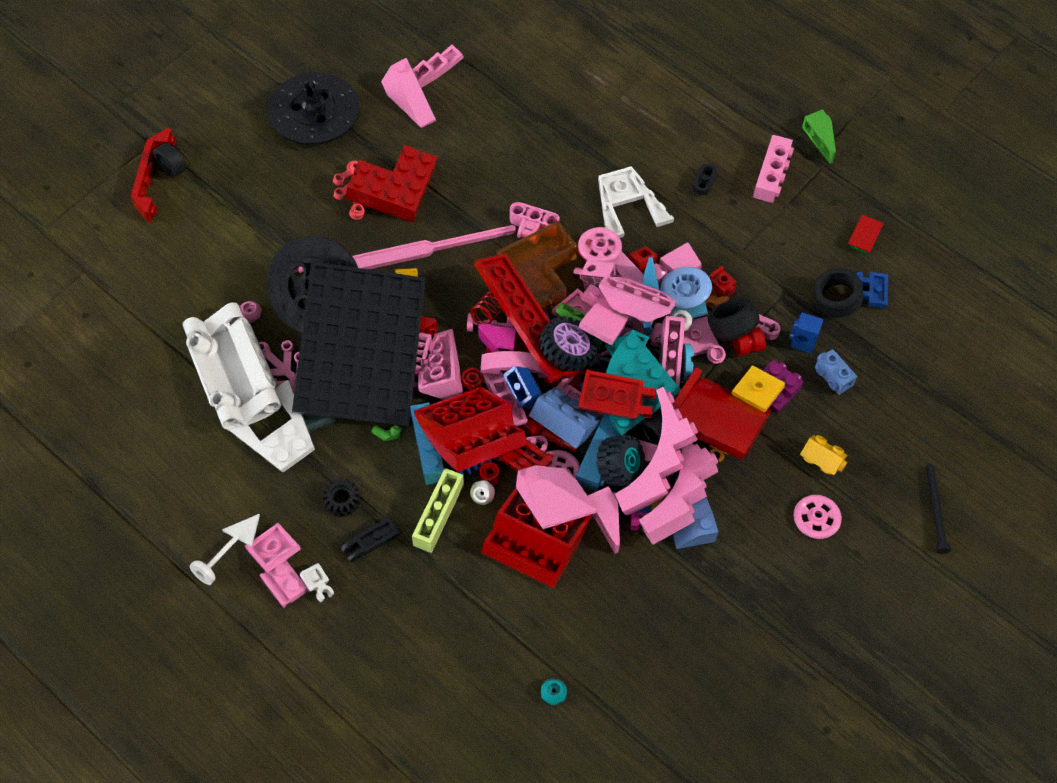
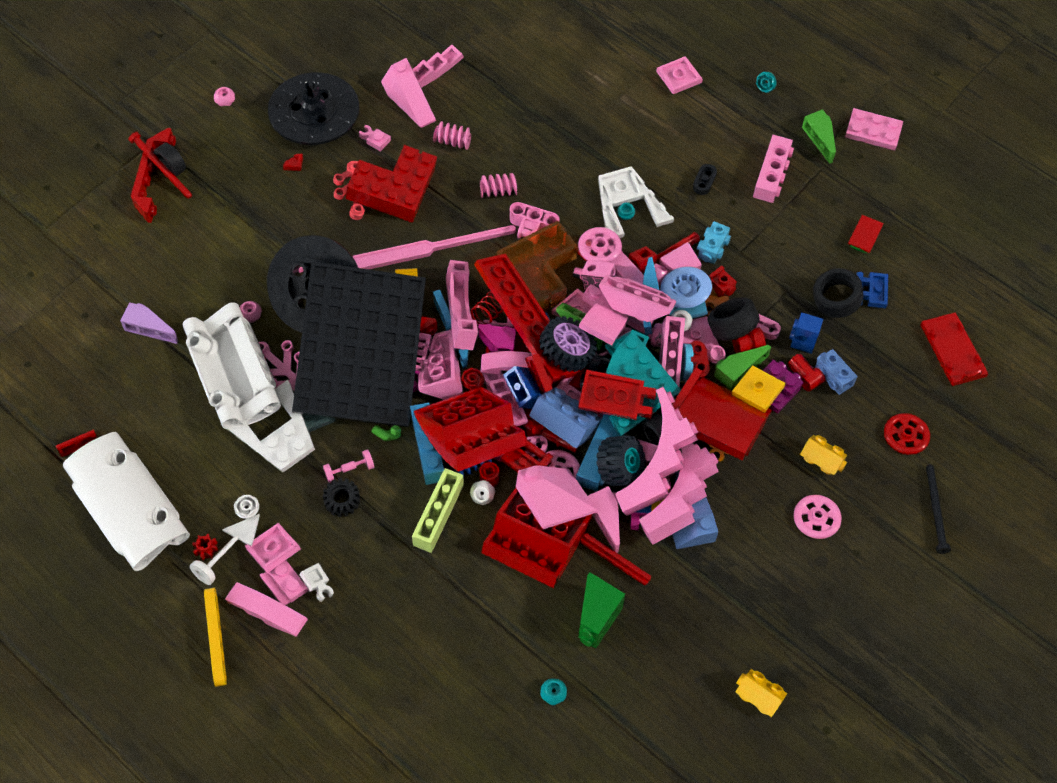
(75, 443): none -> red slope
(124, 500): none -> white panel
(135, 138): none -> red bar
(144, 322): none -> lavender slope
(205, 552): none -> red gear
(215, 637): none -> yellow beam
(224, 96): none -> bright pink plate
(242, 502): none -> white plate
(267, 609): none -> bright pink slope
(294, 163): none -> red tile
(349, 466): none -> bright pink wheel
(371, 539): black hinge -> none
(376, 138): none -> bright pink plate
(445, 317): none -> dark azure piece
(452, 136): none -> bright pink piece
(463, 327): none -> bright pink arch
(498, 184): none -> bright pink piece
(536, 366): none -> red plate
(599, 610): none -> green slope
(615, 559): none -> red axle
(626, 211): none -> teal plate
(679, 75): none -> bright pink plate
(691, 239): none -> red axle
(700, 358): none -> red plate
(713, 243): none -> medium azure brick
(737, 365): none -> bright green slope
(760, 692): none -> yellow brick
(761, 82): none -> teal plate
(810, 376): none -> red piece
(874, 129): none -> bright pink plate
(900, 446): none -> red plate
(954, 349): none -> red piece

